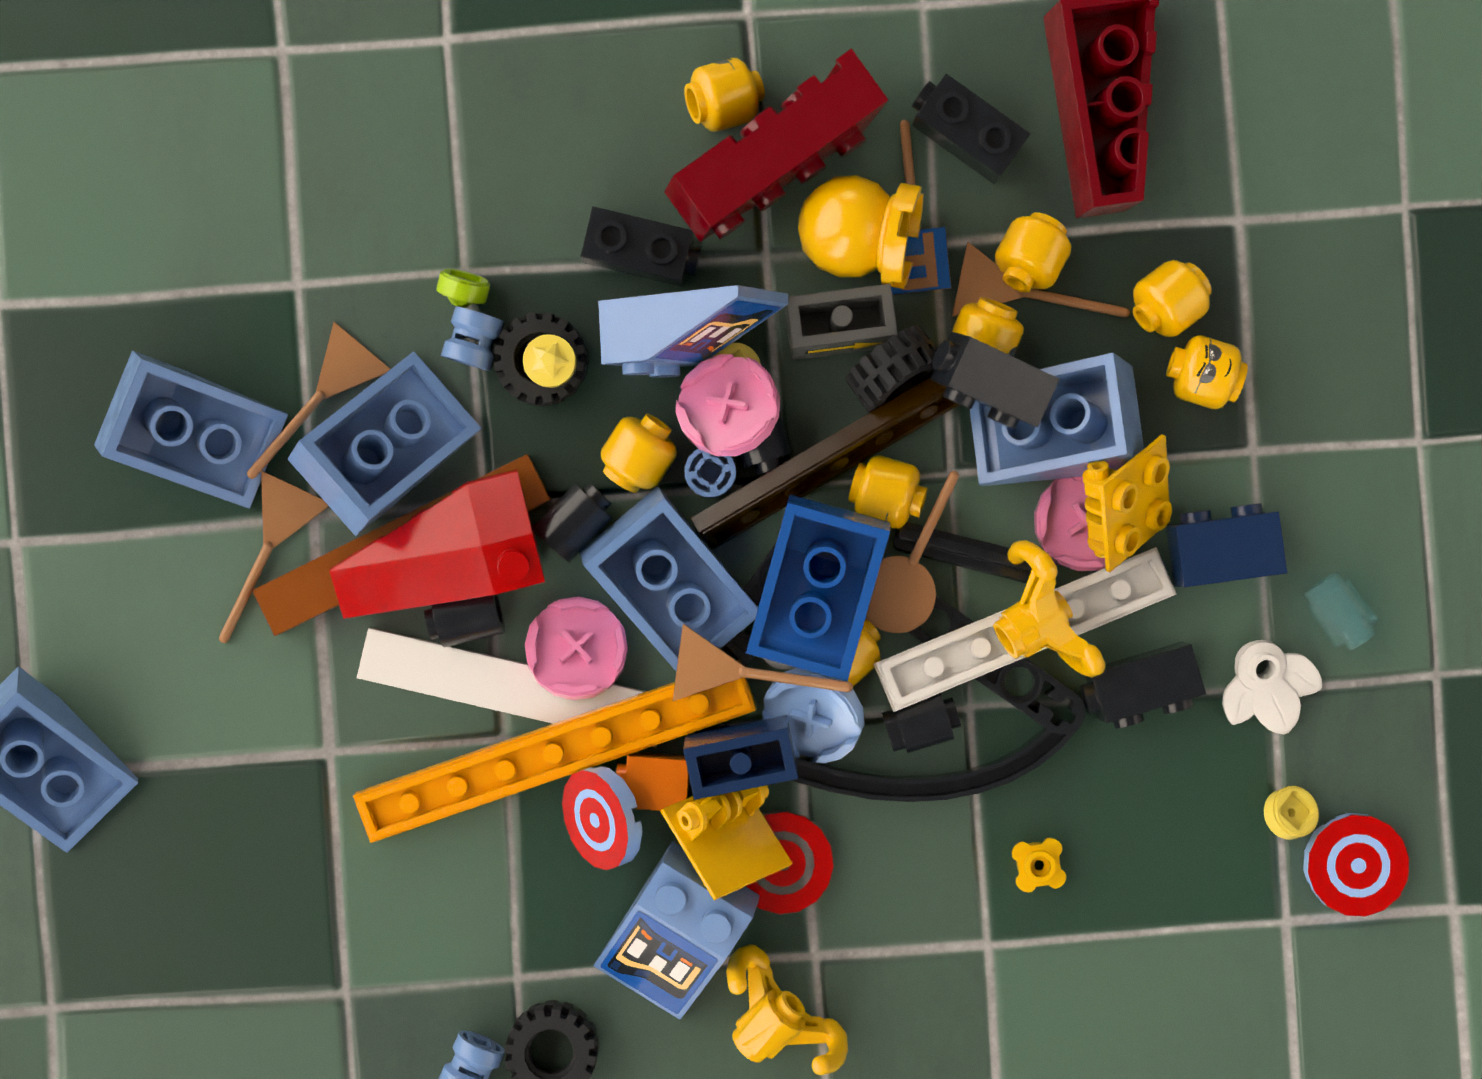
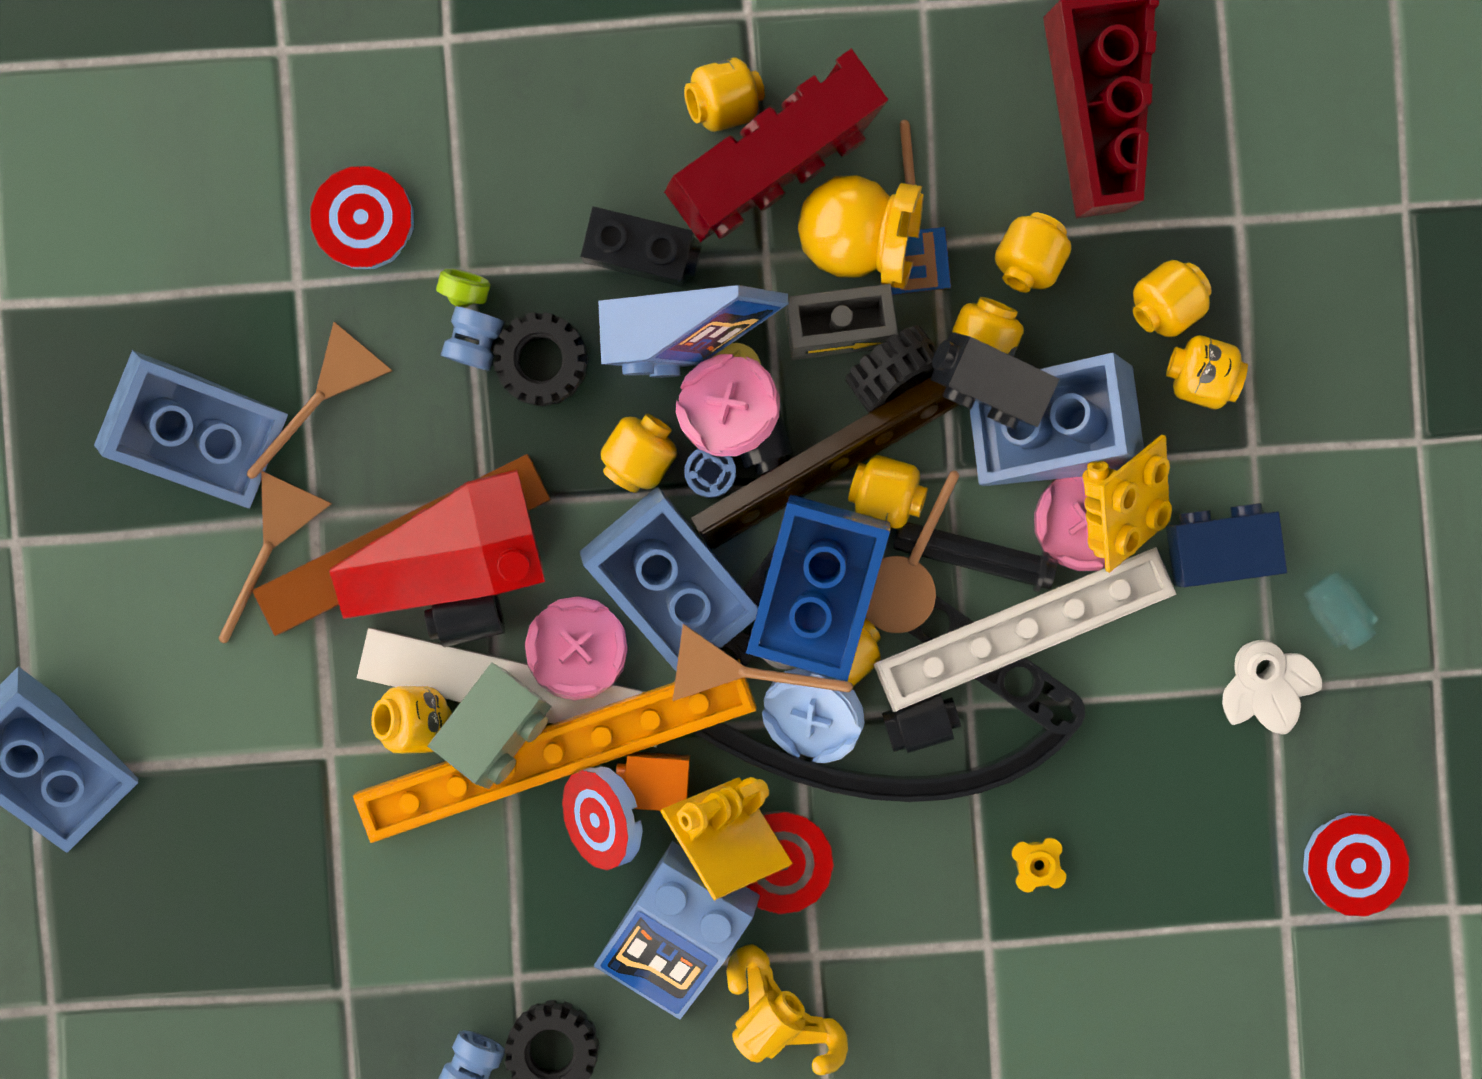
(362, 217): none -> red tile
(383, 443): medium blue slope -> none
(409, 718): none -> yellow head
(491, 727): none -> sand green brick
(549, 361): light yellow tile -> none
(574, 520): black brick -> none
(740, 757): dark blue brick -> none
(968, 127): black brick -> none
(984, 279): medium nougat piece -> none
(1043, 616): yellow piece -> none
(1143, 683): black brick -> none
(1291, 812): light yellow tile -> none

